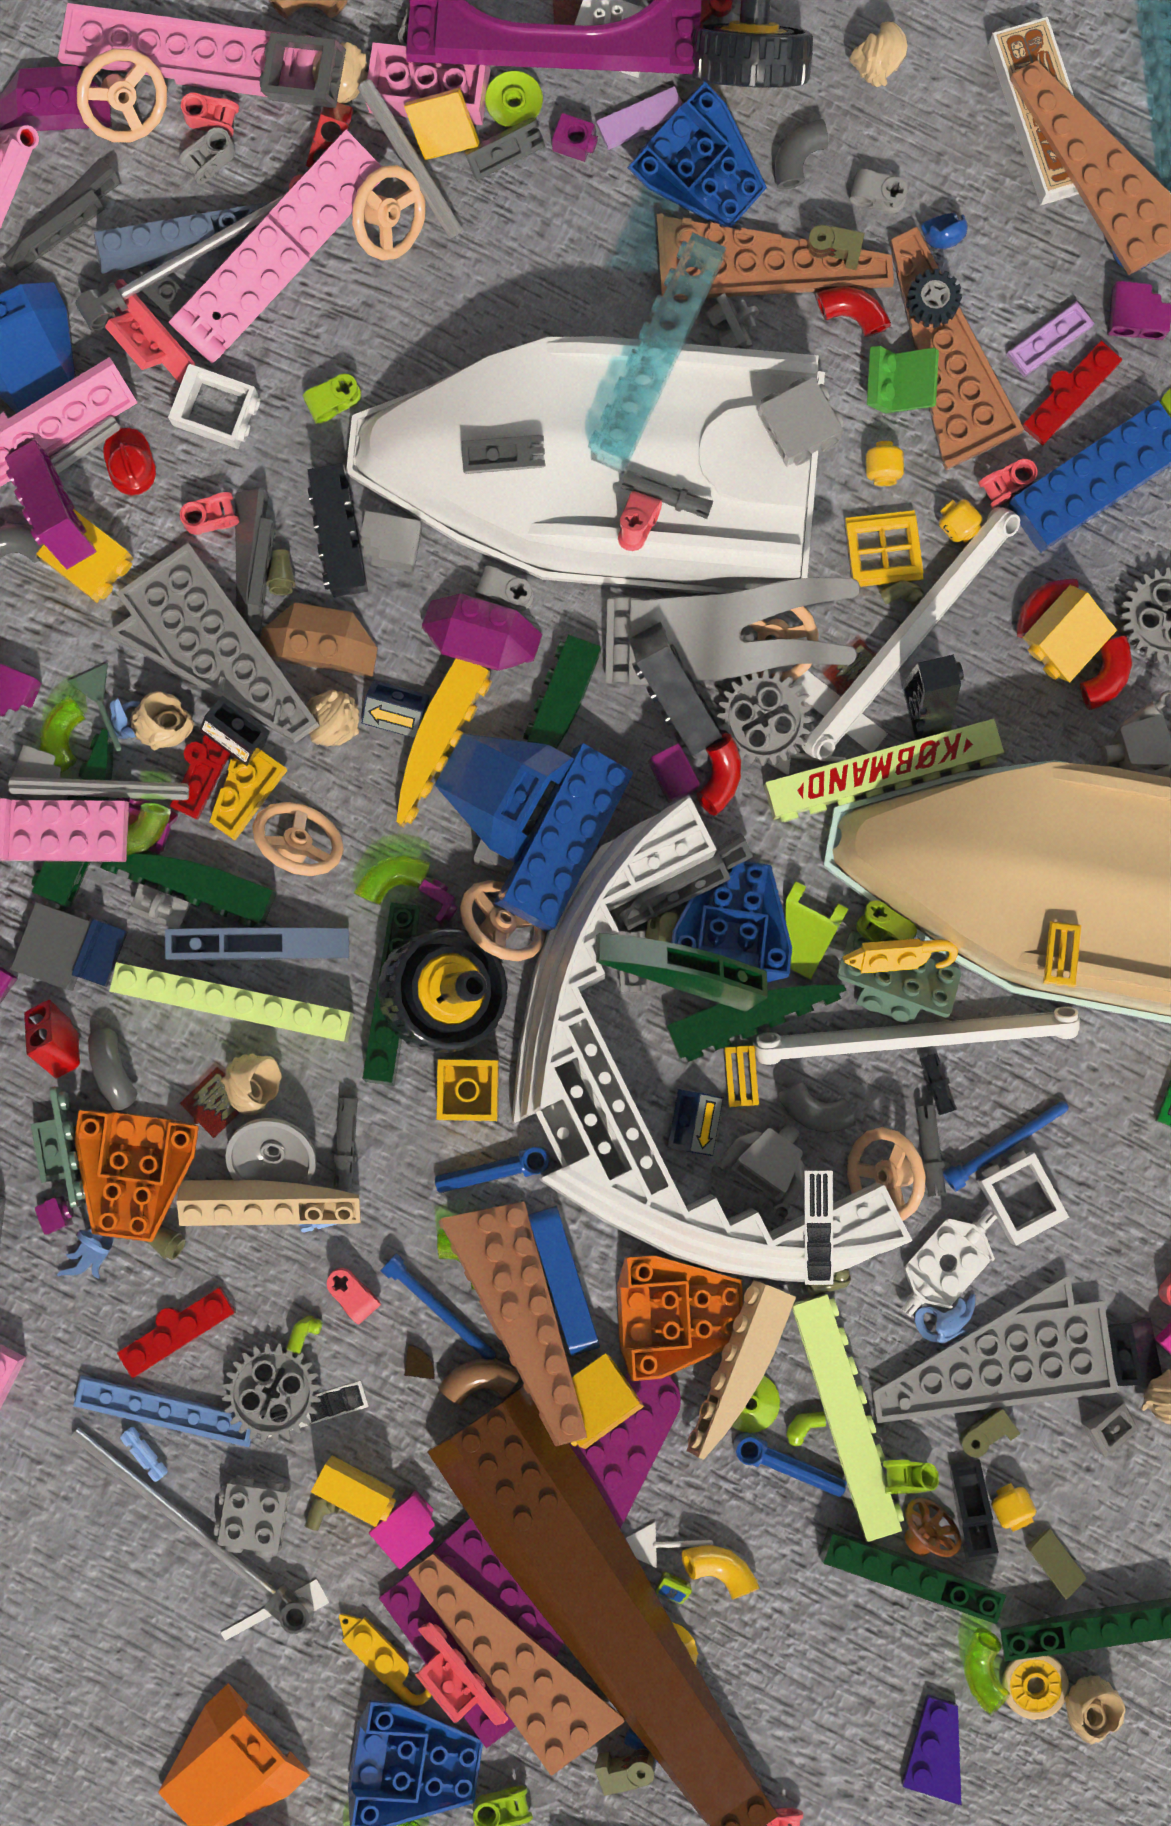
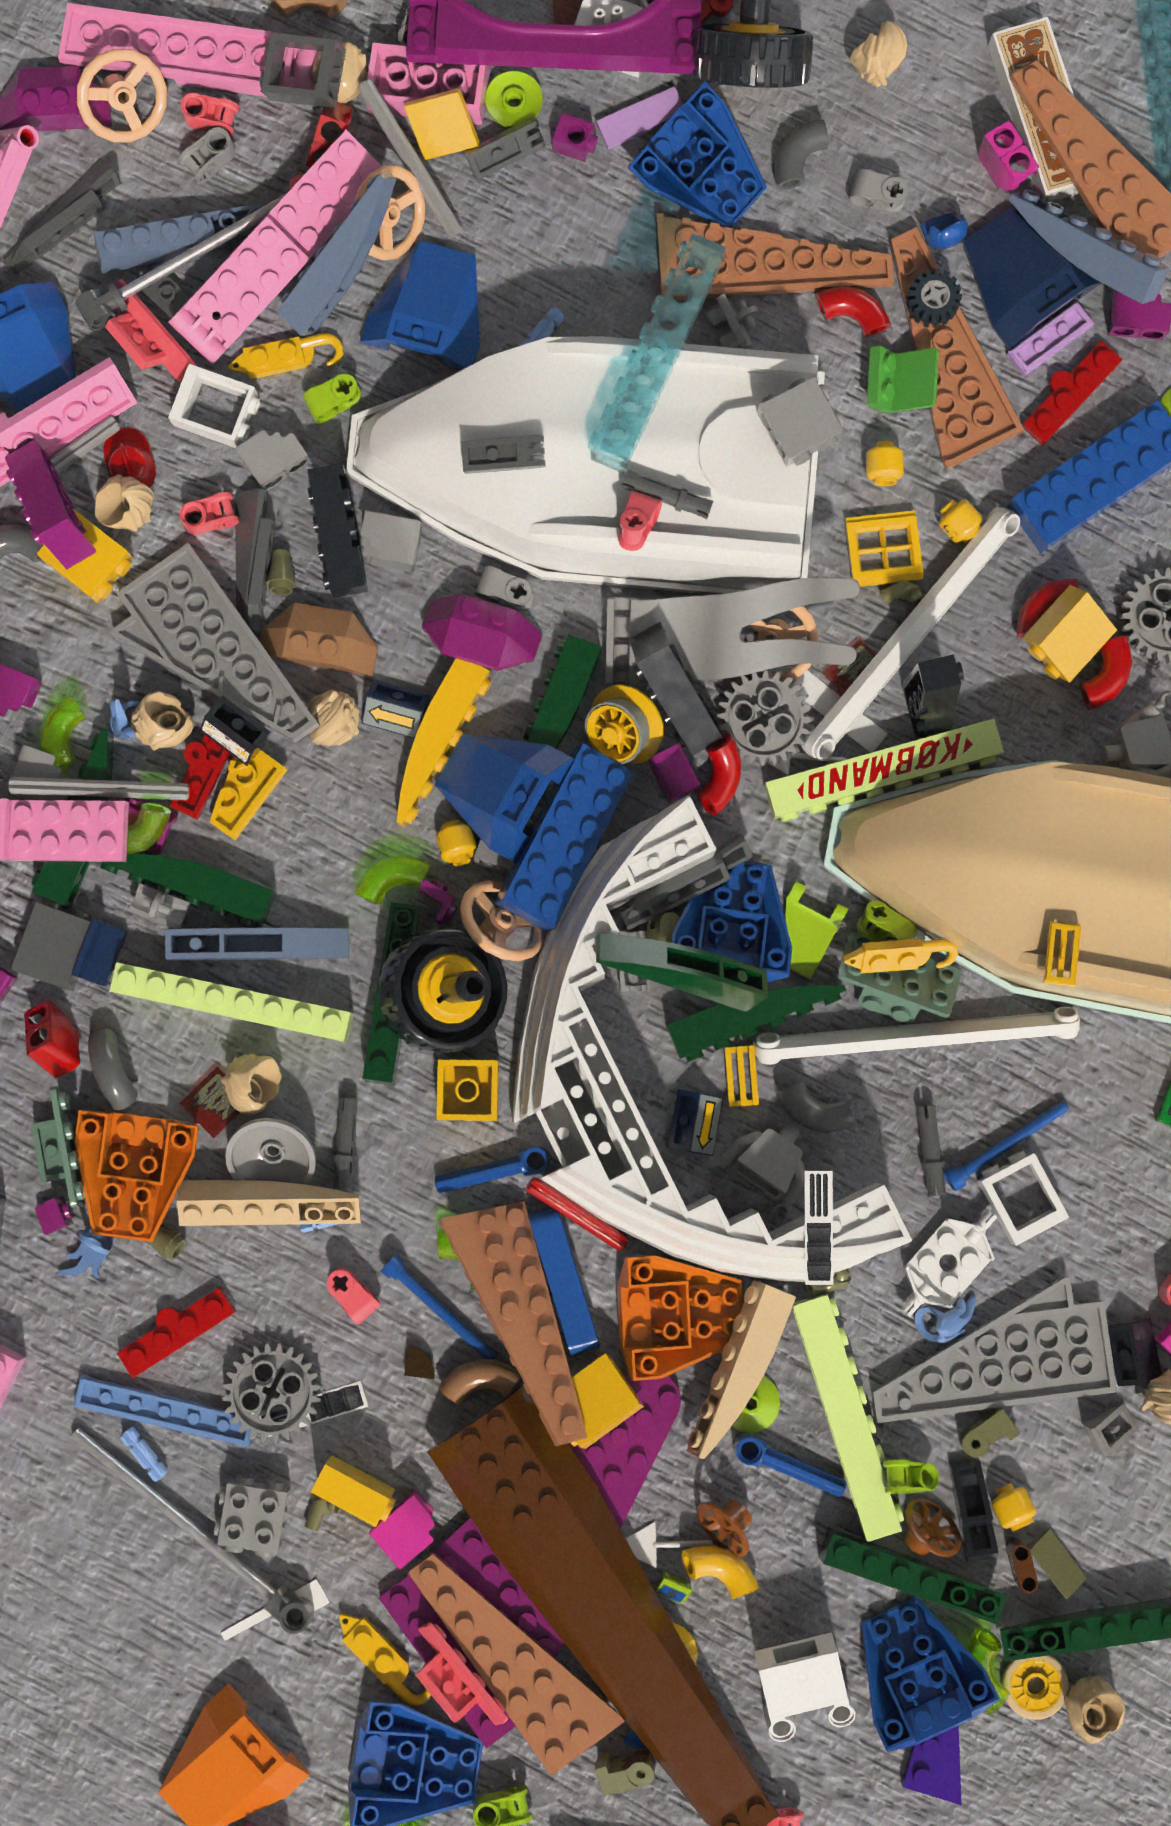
(93, 686): sand green piece -> none
(124, 503): none -> tan hair
(272, 457): none -> light grey piece
(284, 355): none -> yellow plate
(296, 842): light nougat piece -> none
(301, 1330): lime arm -> none
(338, 261): none -> sand blue slope
(430, 307): none -> blue wedge
(456, 842): none -> yellow head
(545, 326): none -> light blue axle
(577, 1214): none -> red axle
(624, 725): none -> yellow piece
(730, 1523): none -> dark orange wheel
(801, 1425): lime arm -> none
(802, 1679): none -> white piece
(836, 243): olive leg -> none
(894, 1172): light nougat piece -> none
(920, 1676): none -> blue wedge
(938, 1084): black pin -> none
(1000, 170): none -> dark pink piece
(1004, 484): coral piece -> none
(1021, 276): none -> dark blue wedge
(1022, 1565): none -> reddish brown piece
(1093, 248): none -> sand blue slope

